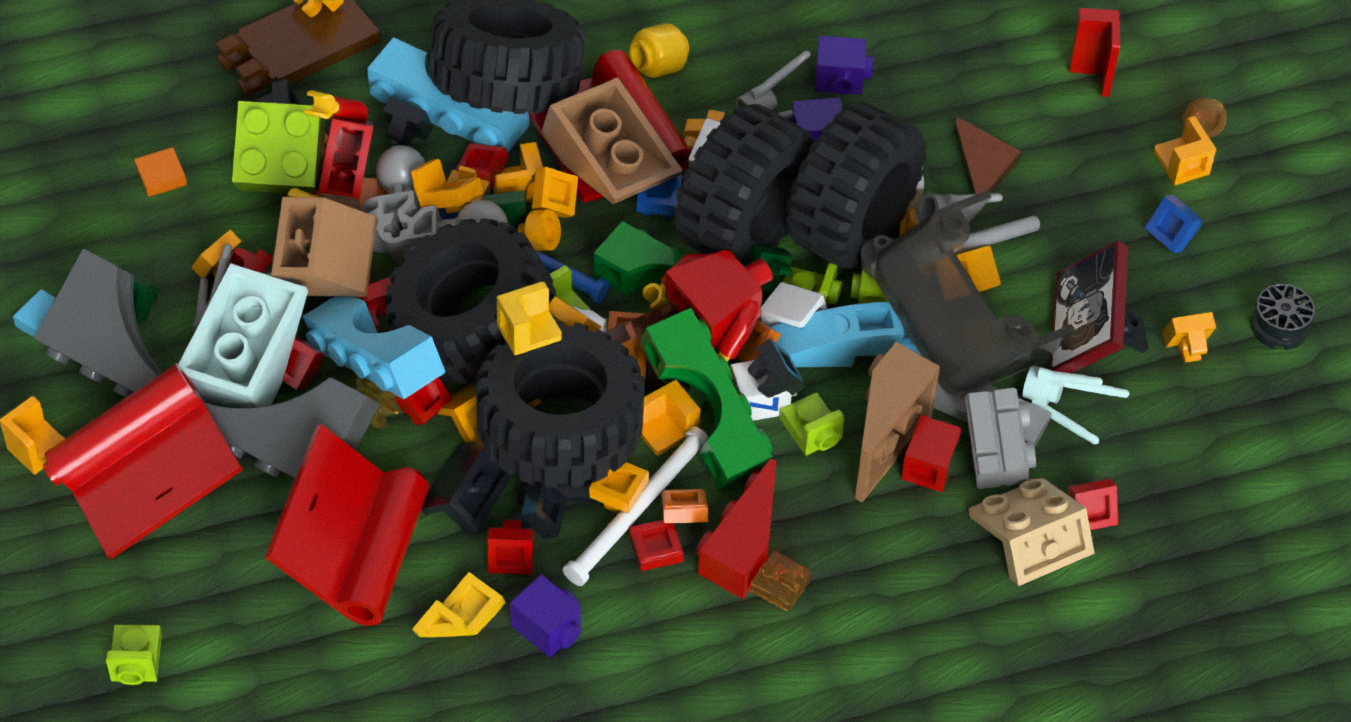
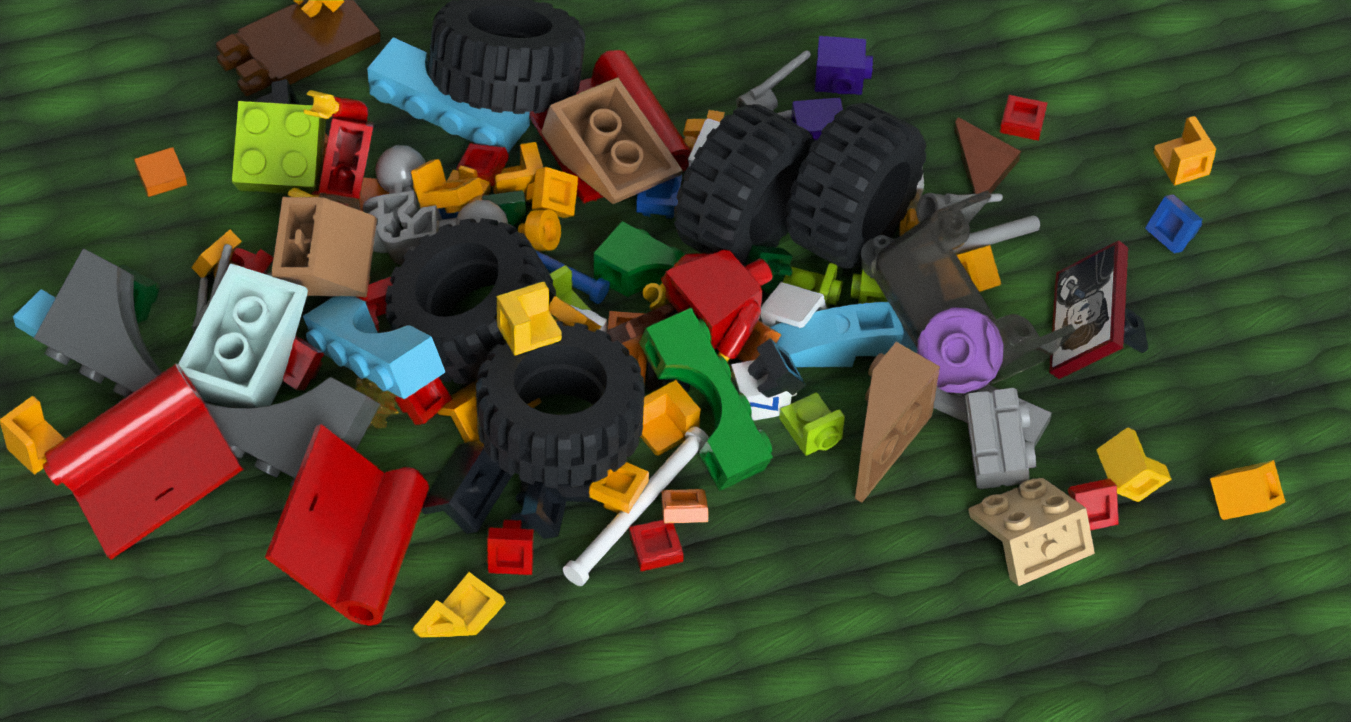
(134, 654): lime bracket -> none
(406, 122): black tile -> none
(546, 616): dark purple brick -> none
(659, 50): yellow head -> none
(741, 541): red slope -> none
(781, 581): clear orange tile -> none
(930, 453): red panel -> none
(964, 347): none -> medium lavender tile
(1023, 117): none -> red tile
(1047, 386): light aqua plant -> none
(1096, 45): red panel -> none
(1130, 468): none -> yellow panel
(1189, 335): light orange tile -> none
(1209, 113): clear orange tile -> none
(1247, 490): none -> light orange panel
(1276, 304): black wheel -> none

